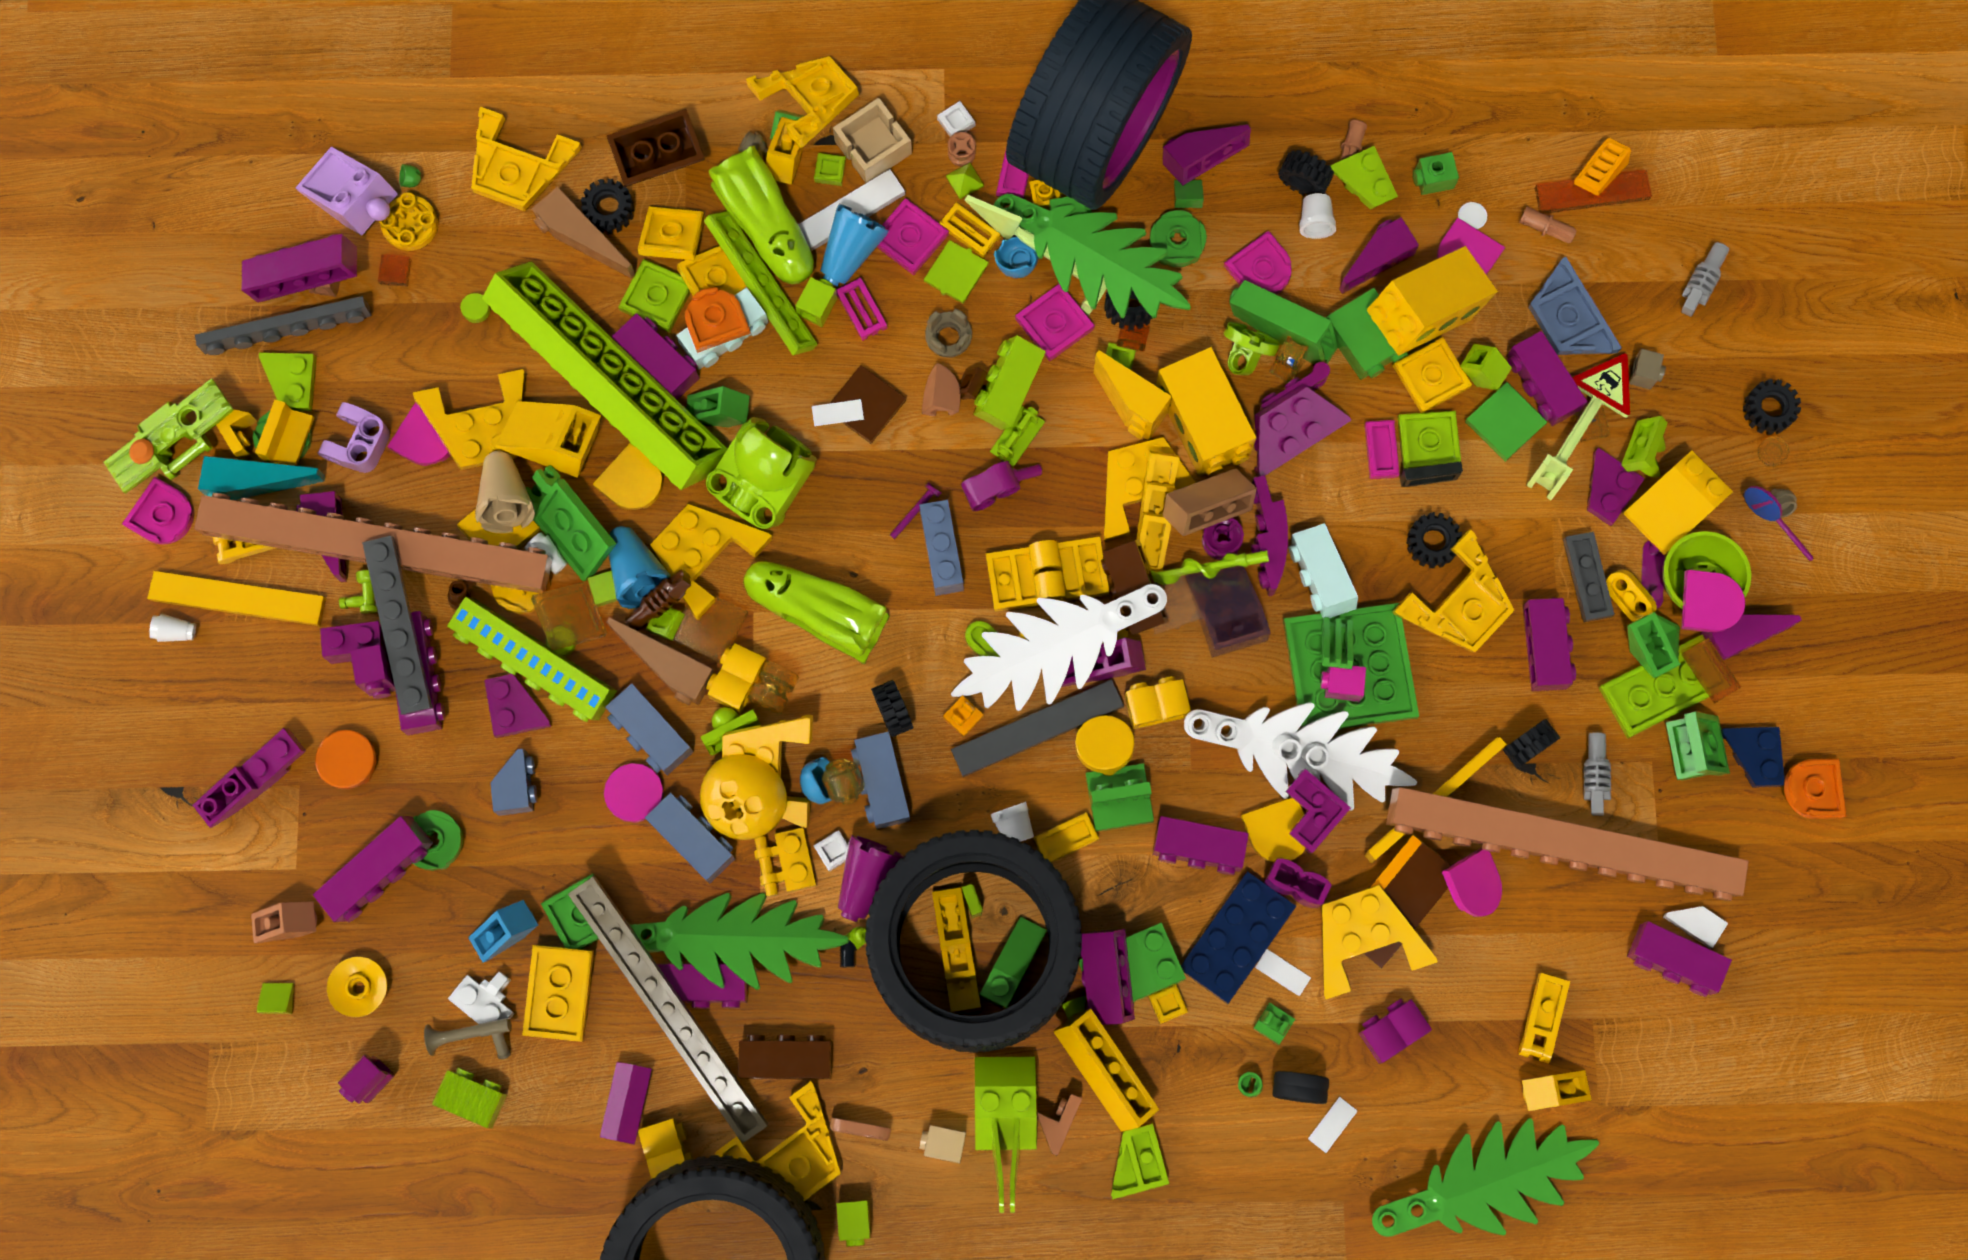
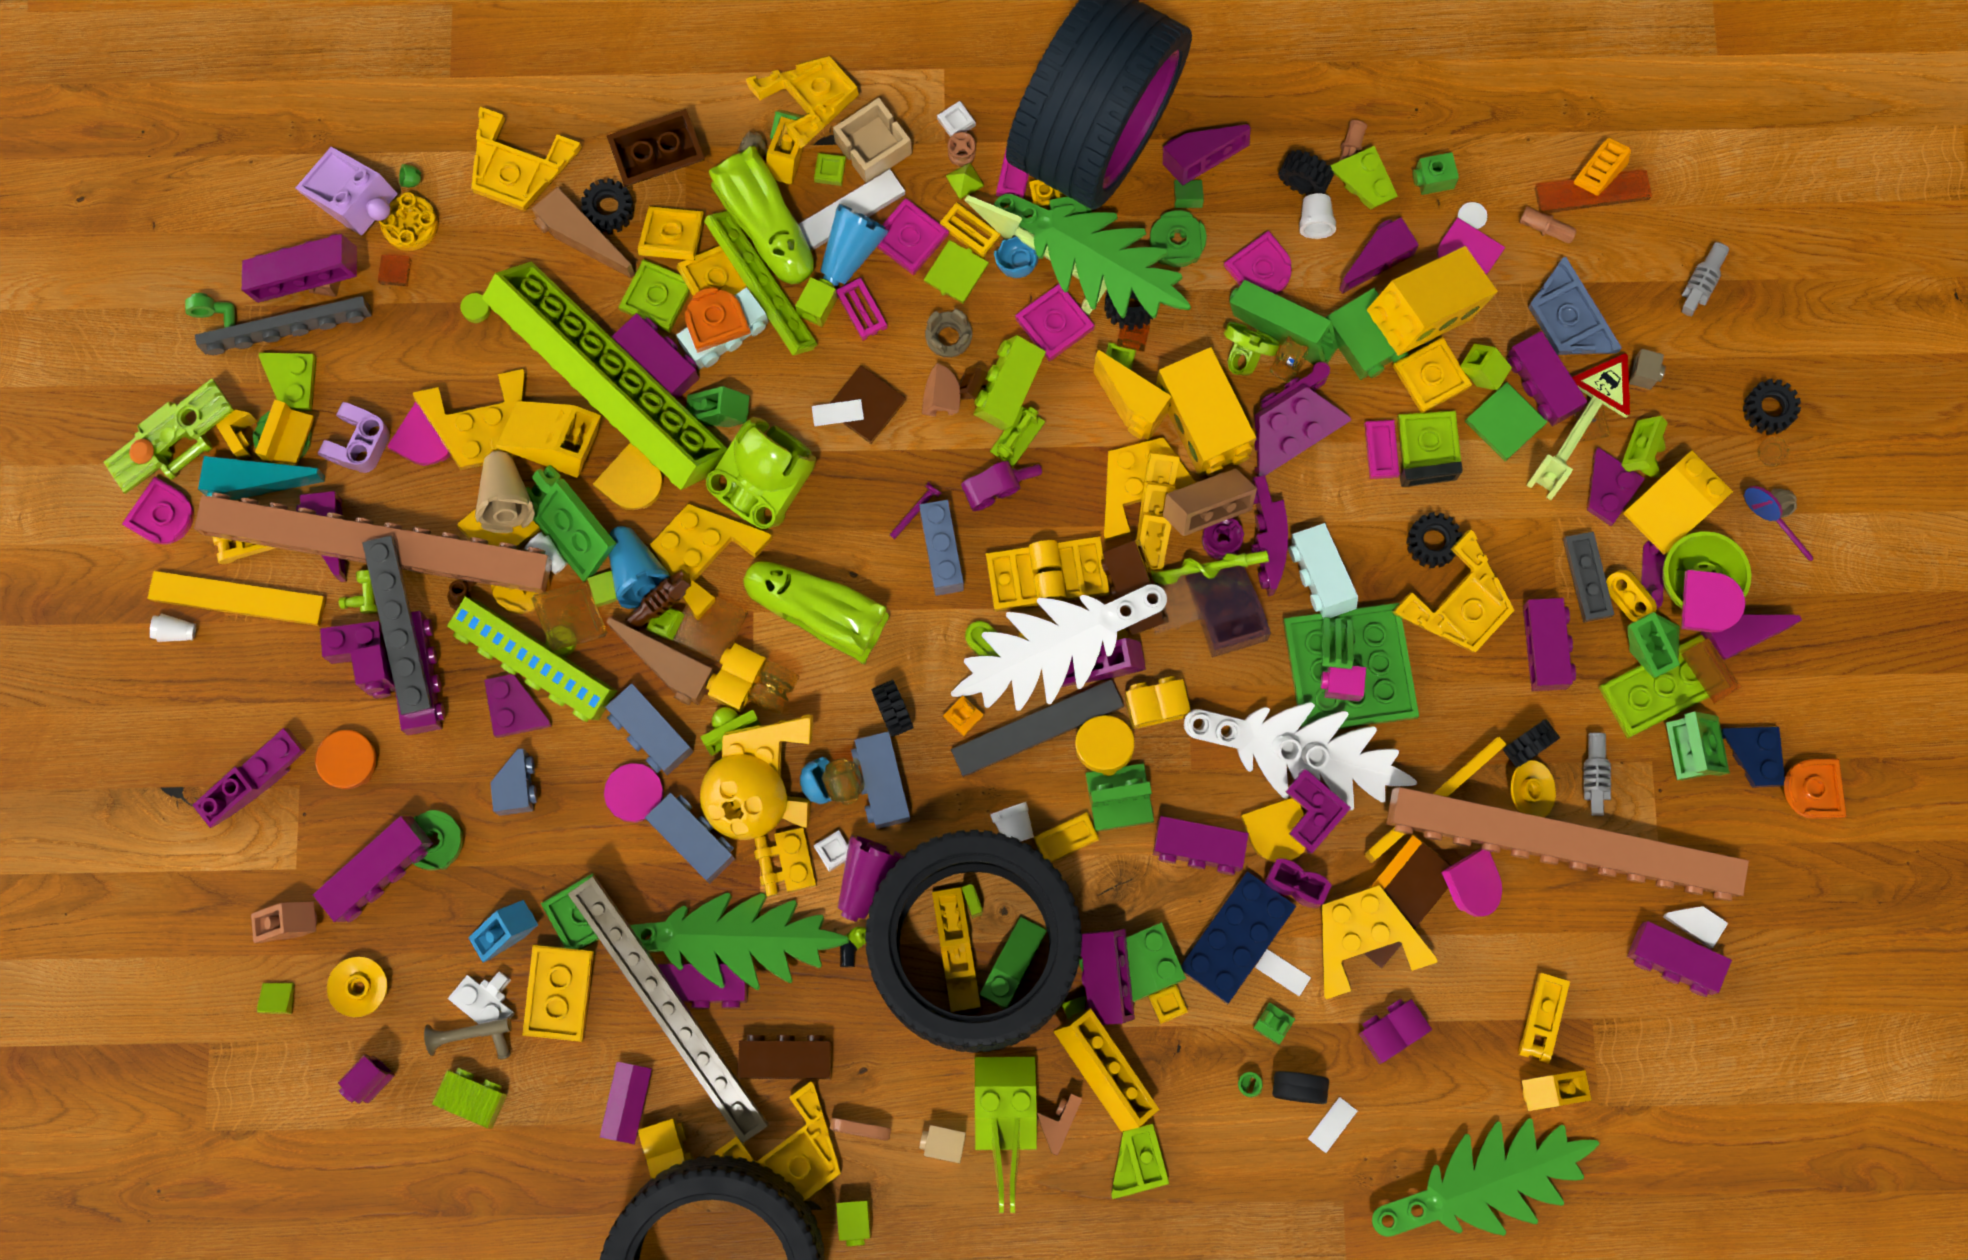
(202, 306): none -> bright green plate
(1533, 789): none -> yellow dish

